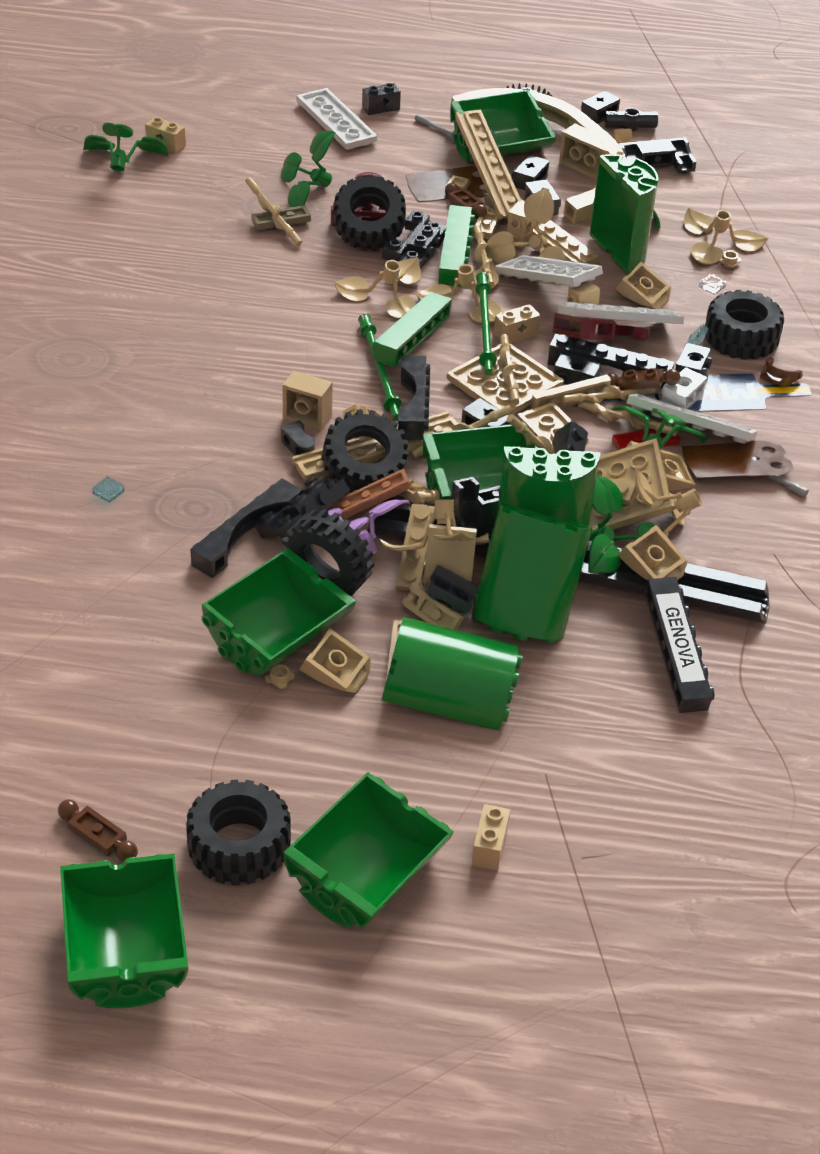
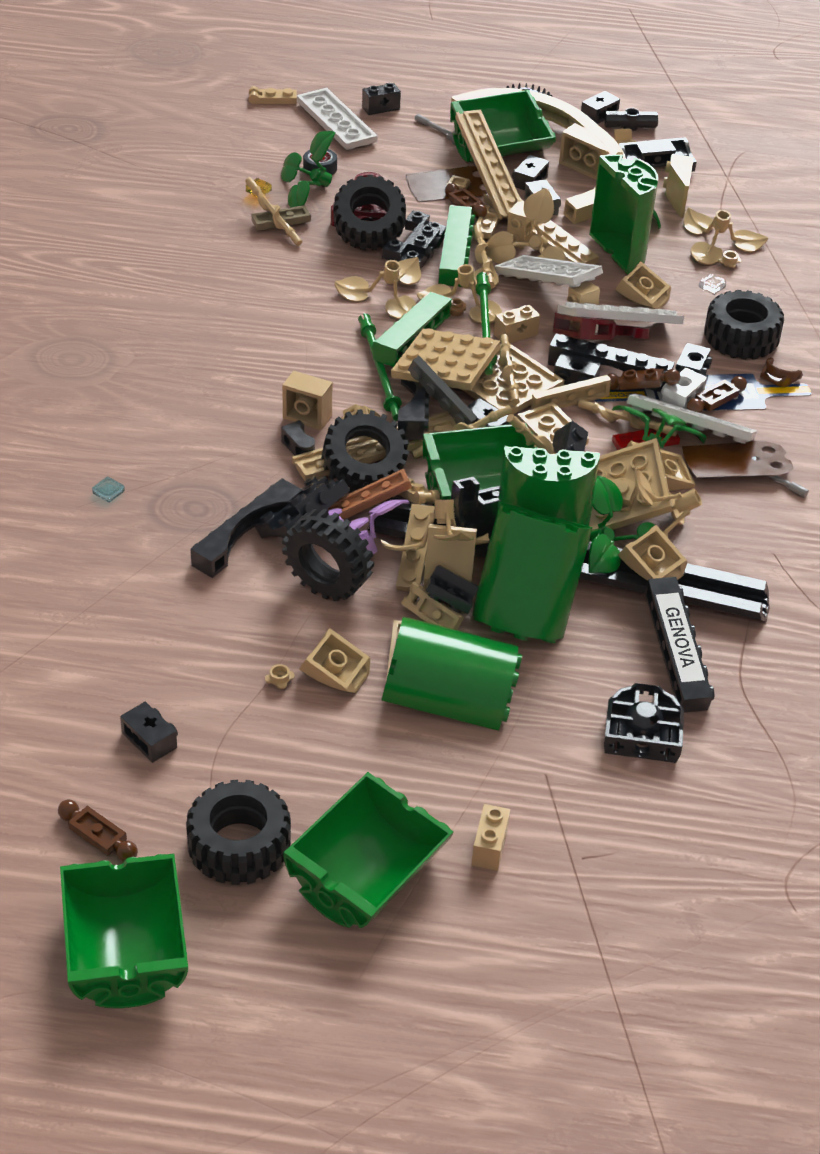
(118, 157): green plant -> none
(149, 731): none -> black brick
(169, 132): tan brick -> none
(265, 187): none -> clear yellow plate
(272, 96): none -> tan plate
(273, 612): green cylinder -> none
(329, 162): none -> black wheel
(441, 392): none -> dark grey plate
(453, 357): none -> tan plate
(457, 307): none -> medium nougat plate
(608, 392): tan piece -> none
(631, 725): none -> black connector
(678, 181): none -> tan slope
(698, 335): clear light blue tile -> none
(717, 394): none -> reddish brown plate

